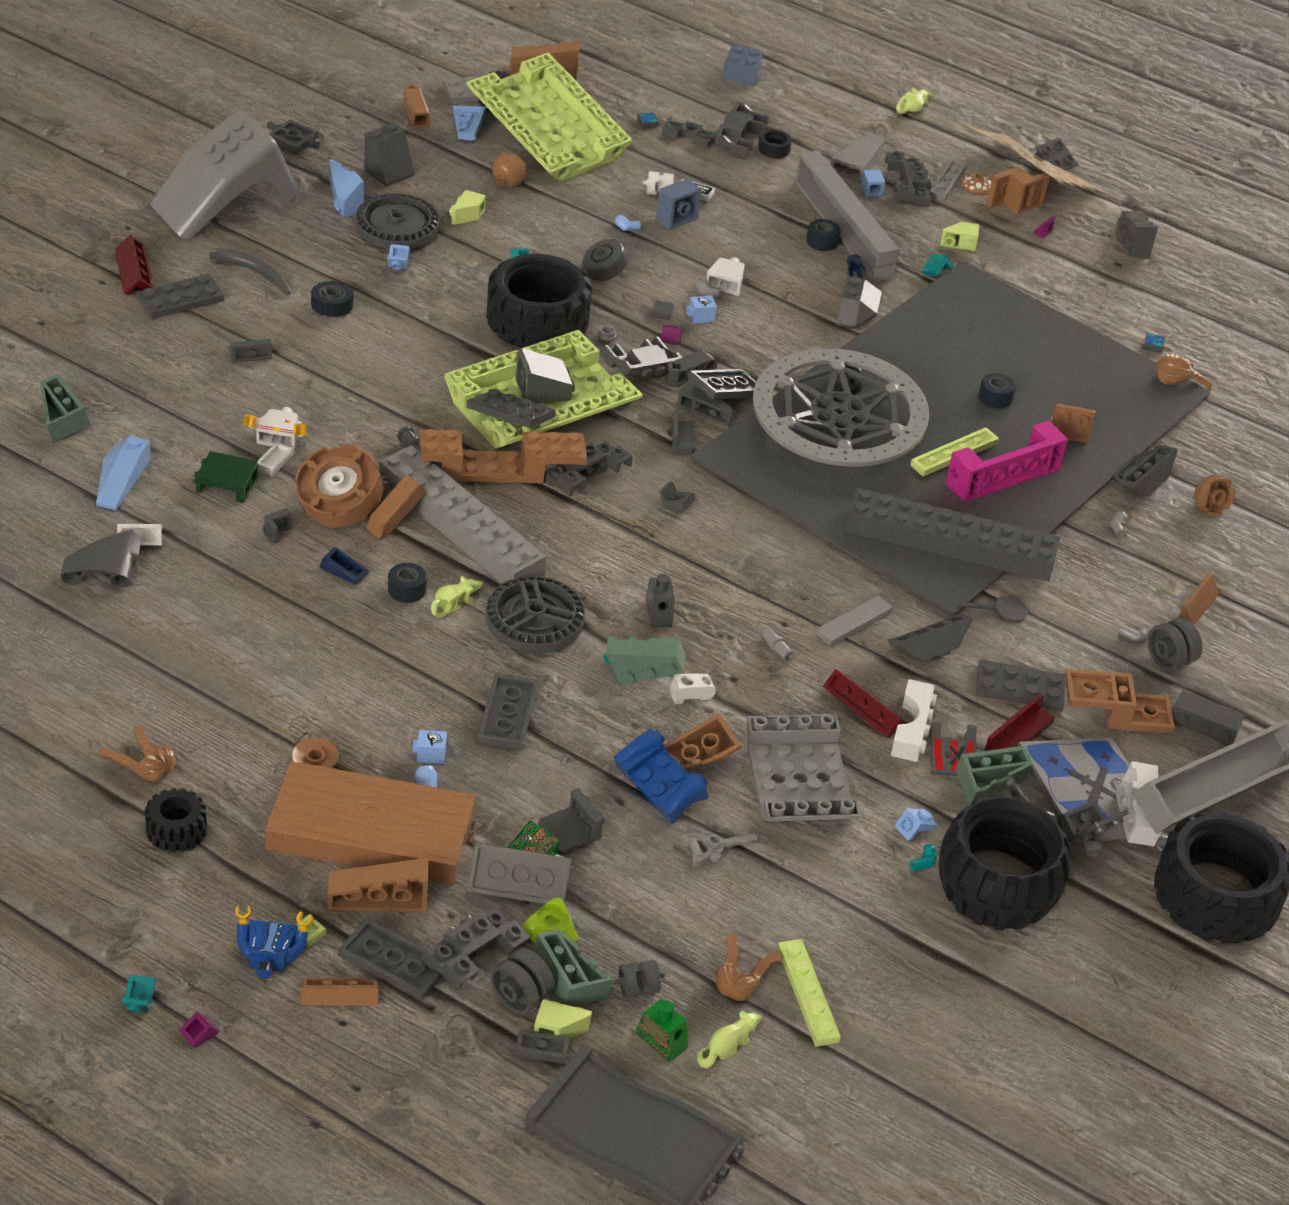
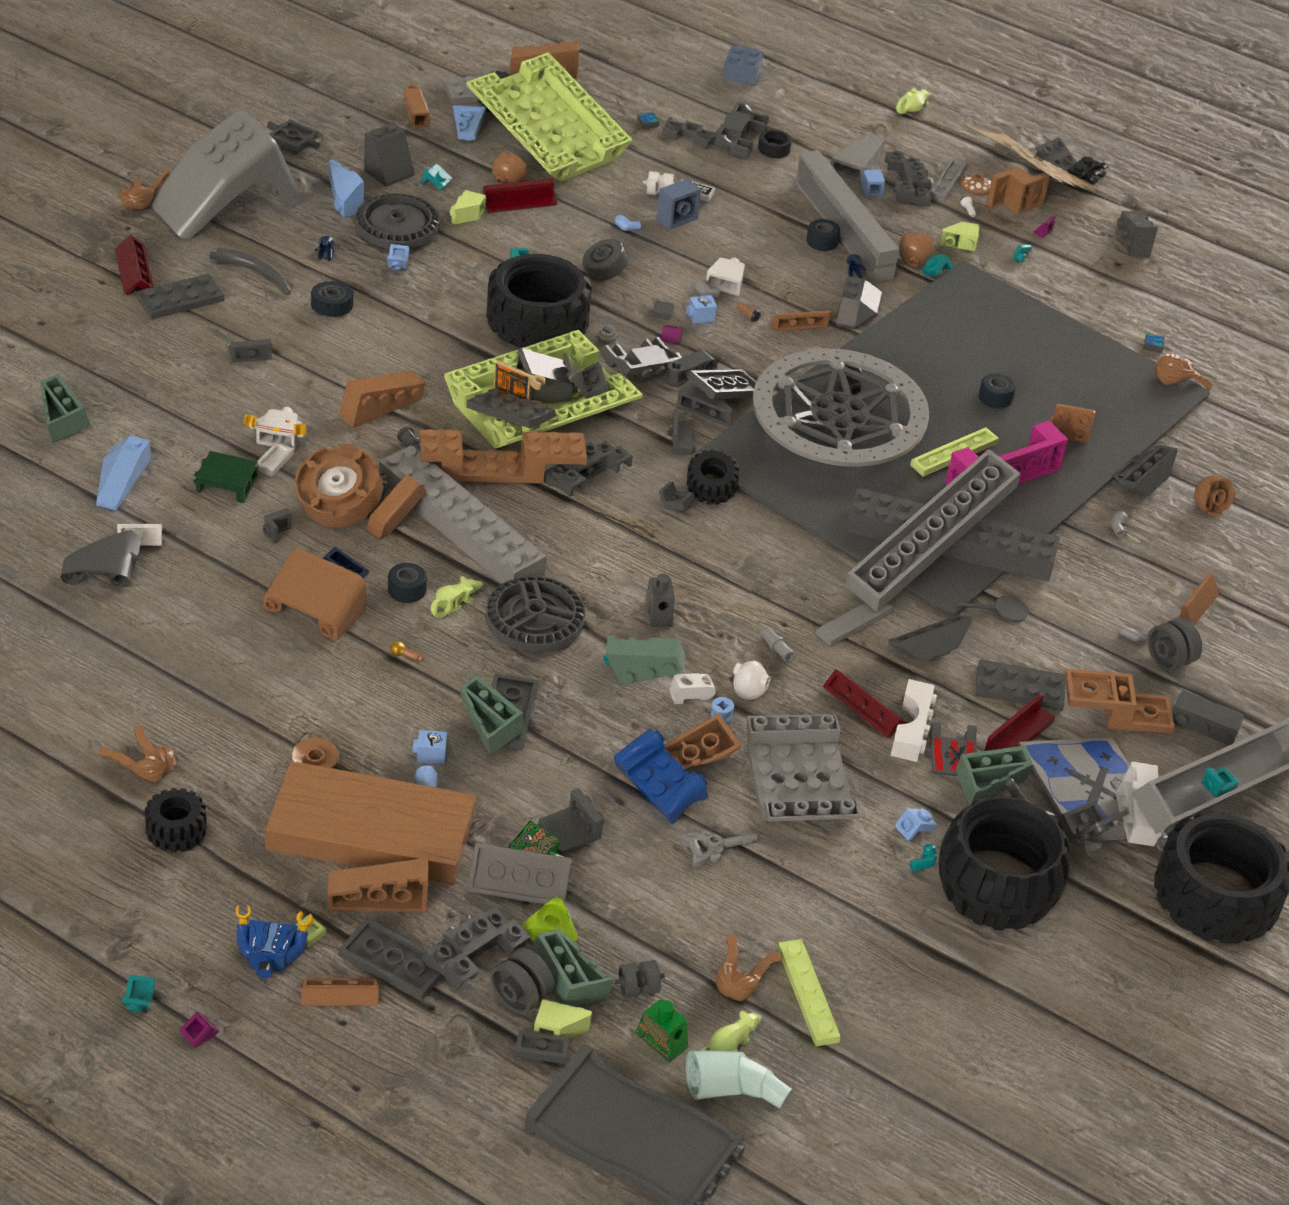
(141, 196): none -> medium nougat hair
(318, 590): none -> medium nougat windscreen
(326, 245): none -> dark blue piece
(379, 395): none -> medium nougat wedge
(399, 649): none -> piece
(437, 176): none -> teal bracket
(491, 714): none -> sand green wedge
(516, 382): none -> flag
(519, 195): none -> dark red panel
(589, 381): none -> dark grey bracket
(713, 463): none -> black tyre
(724, 707): none -> light blue wheel
(730, 1074): none -> light aqua piece
(750, 680): none -> white helmet
(753, 314): none -> medium nougat piece
(800, 320): none -> medium nougat slope
(916, 248): none -> medium nougat cylinder
(932, 530): none -> light grey brick
(966, 202): none -> white piece
(1020, 250): none -> teal arm
(1086, 168): none -> black plate
(1219, 781): none -> teal bracket

